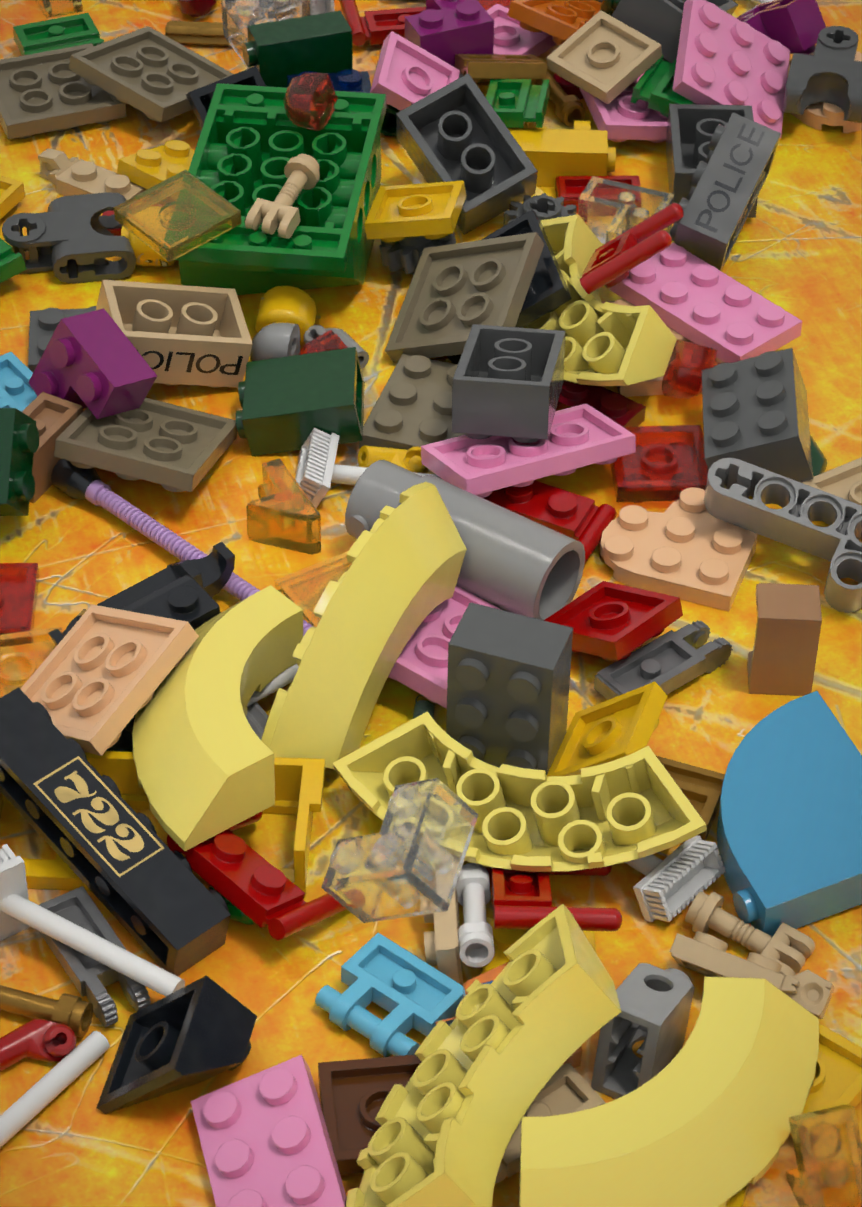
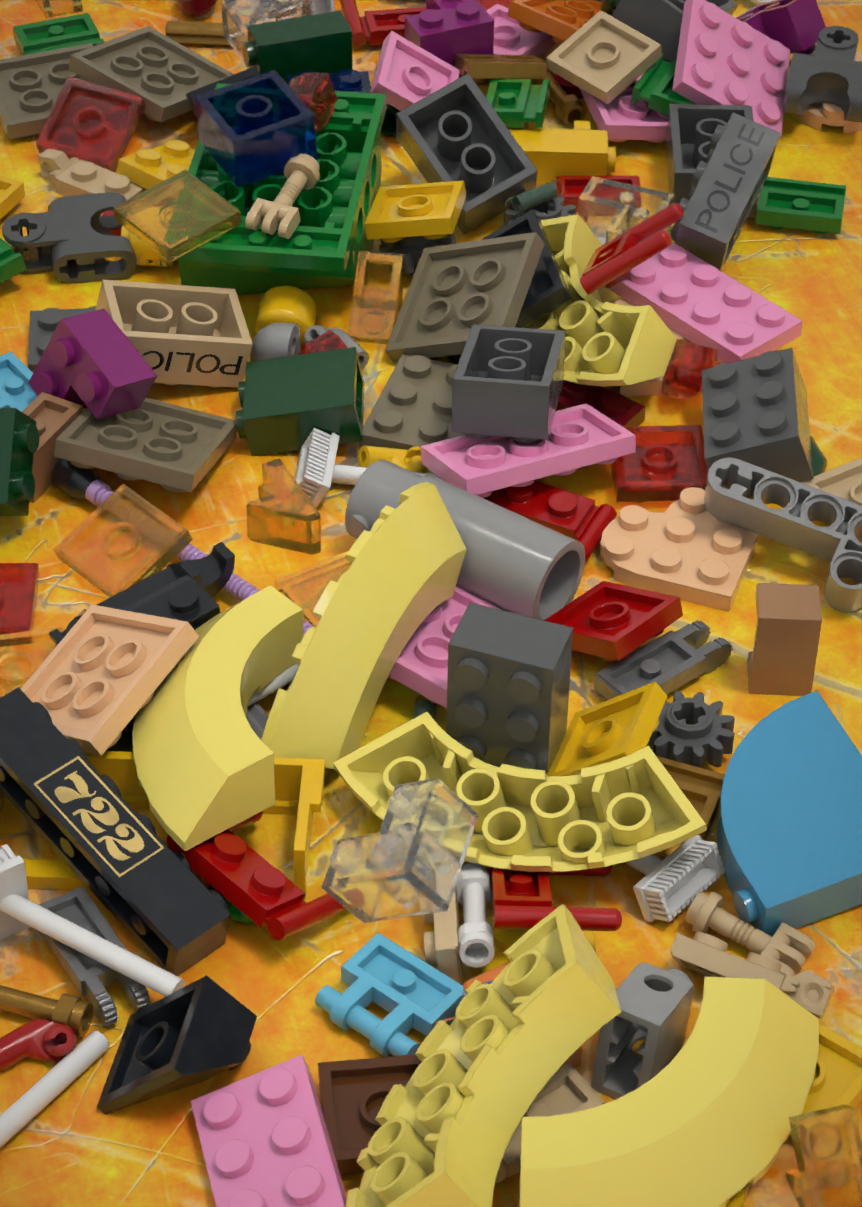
(91, 123): none -> clear red plate
(122, 542): none -> clear yellow tile
(255, 127): none -> clear blue brick
(376, 296): none -> clear yellow slope
(535, 197): none -> sand green piece
(693, 731): none -> dark grey gear
(801, 205): none -> green plate

